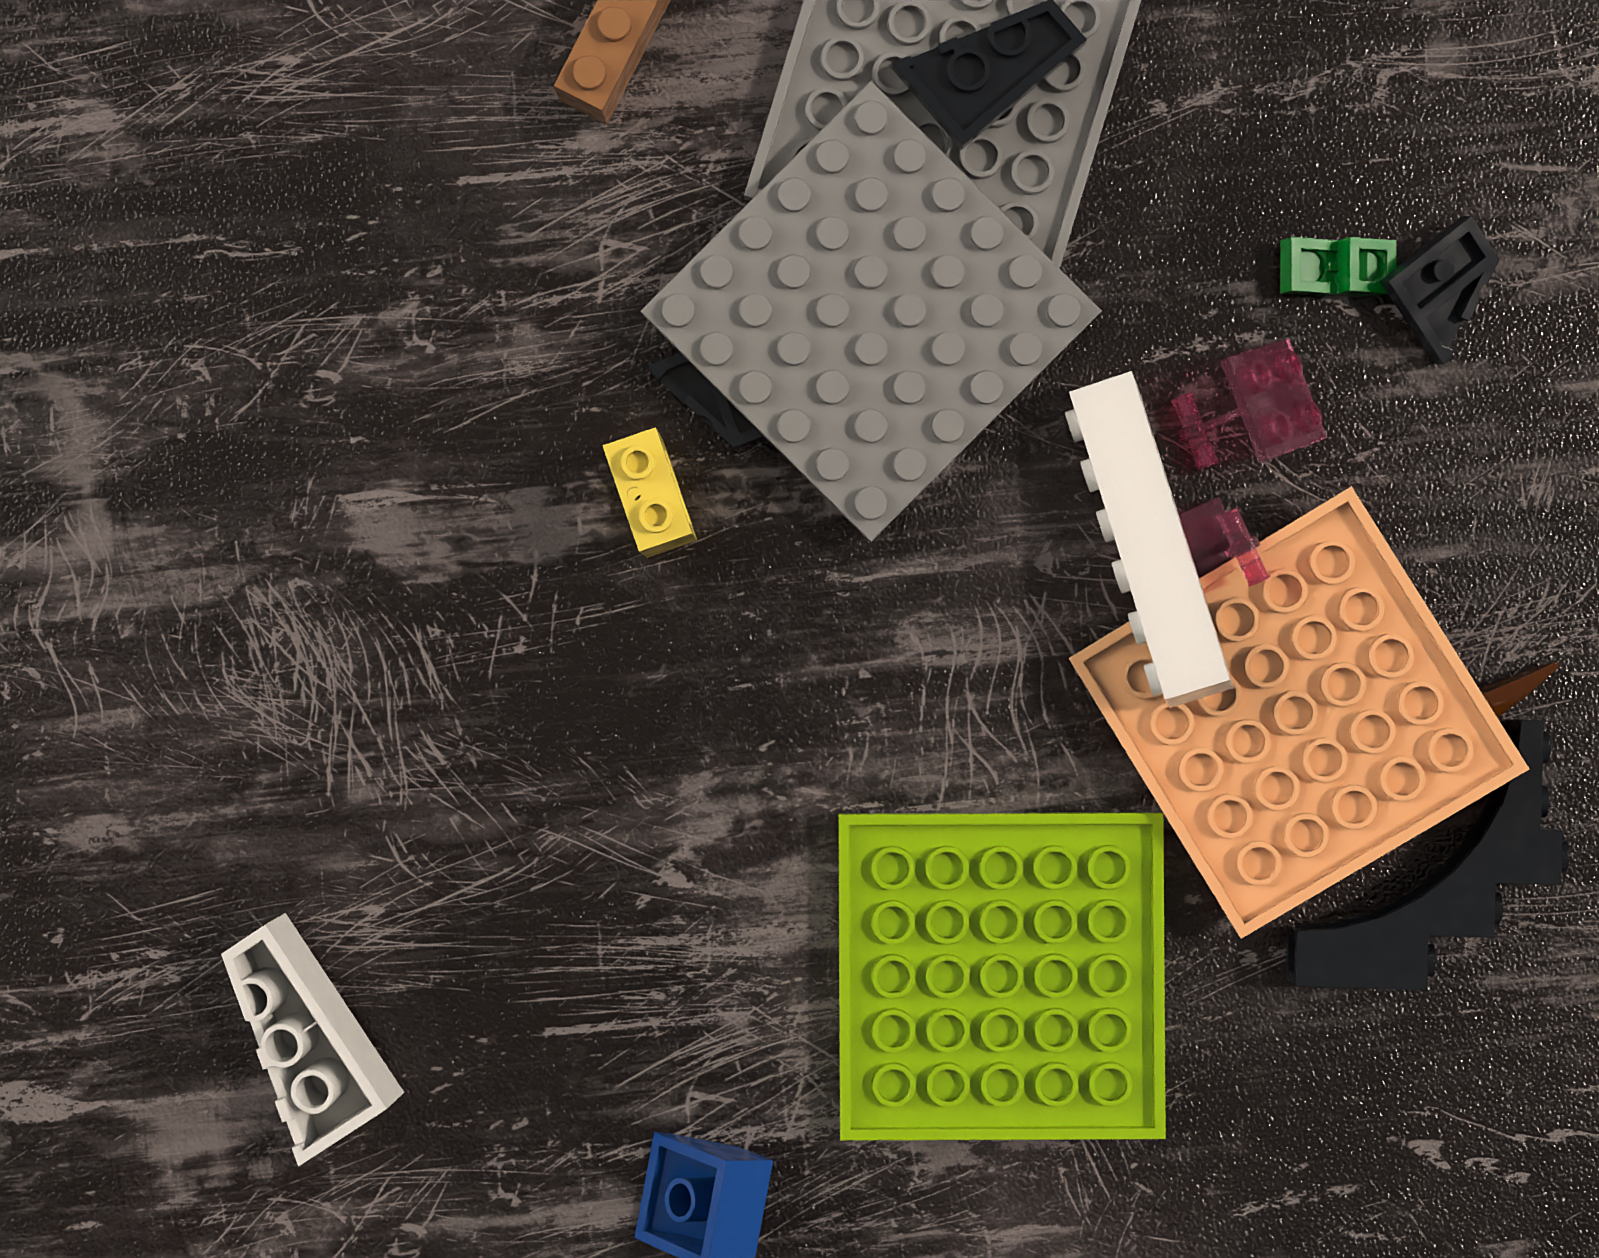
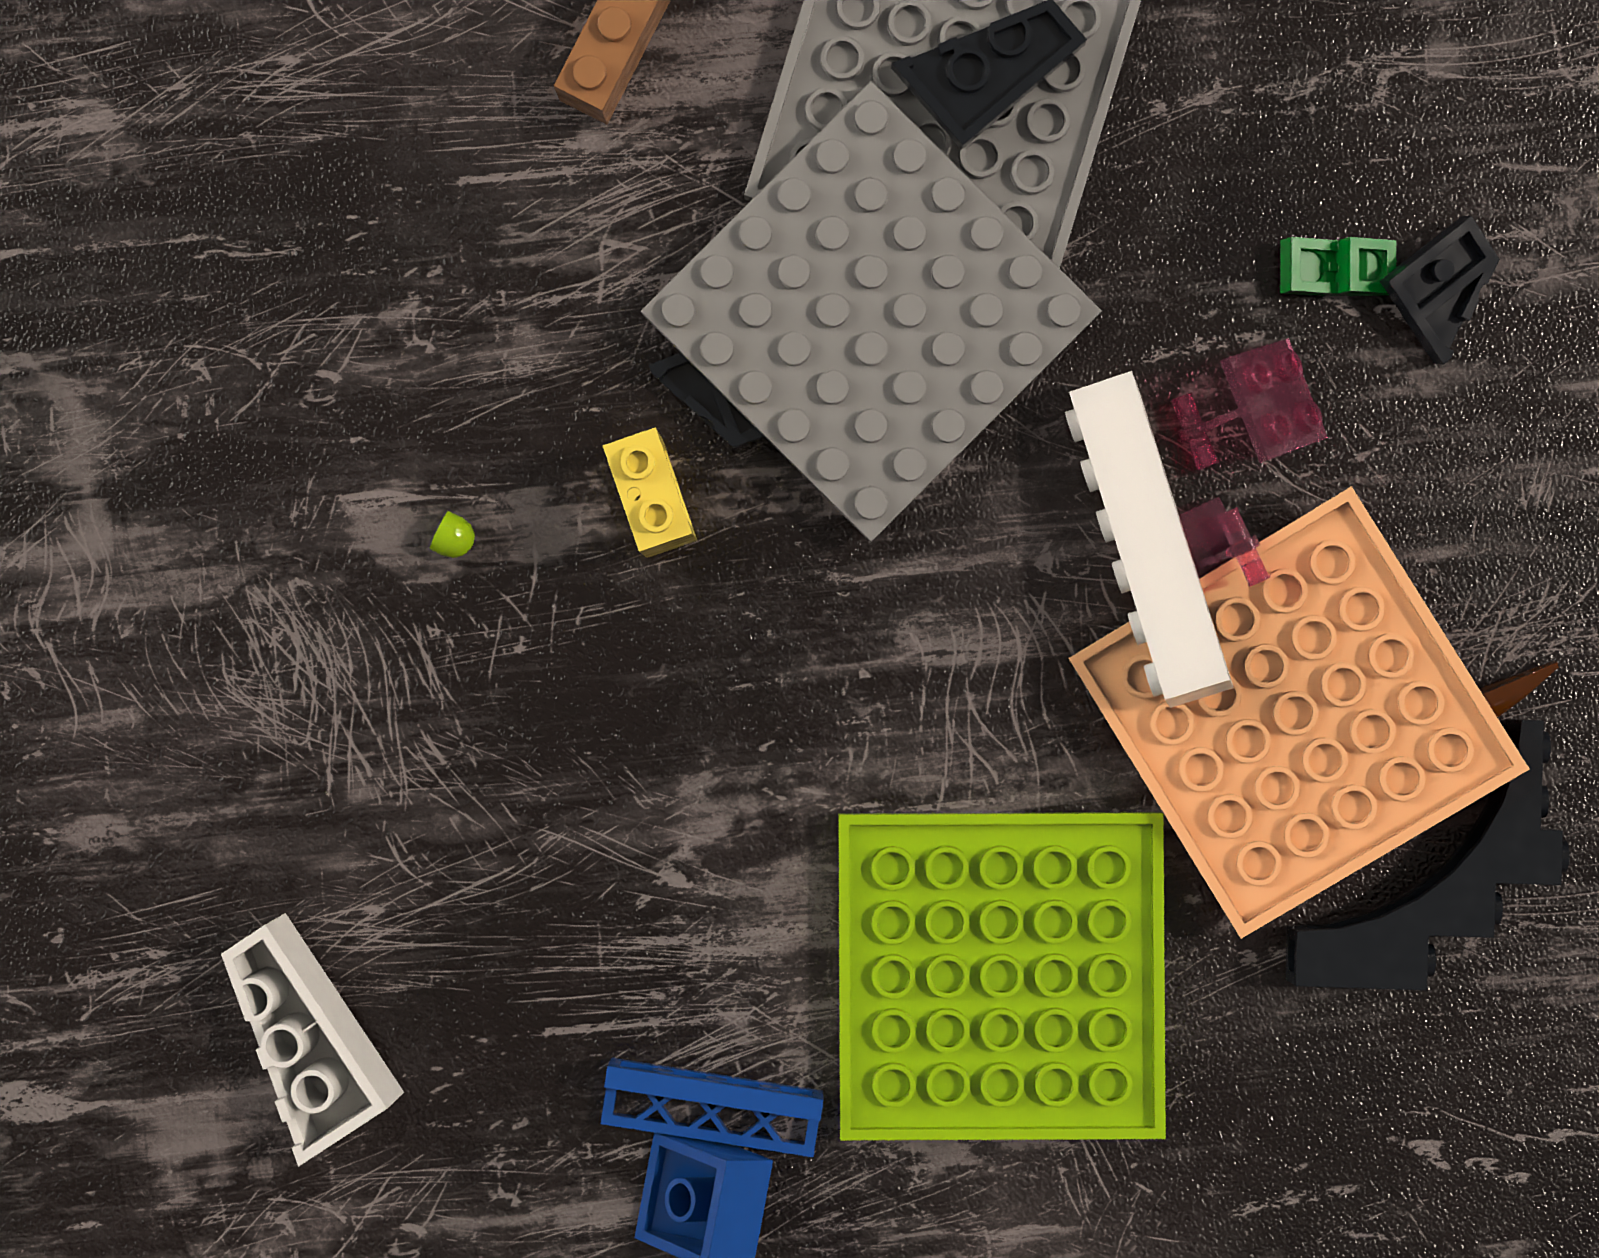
(453, 536): none -> lime hinge
(716, 1090): none -> blue fence

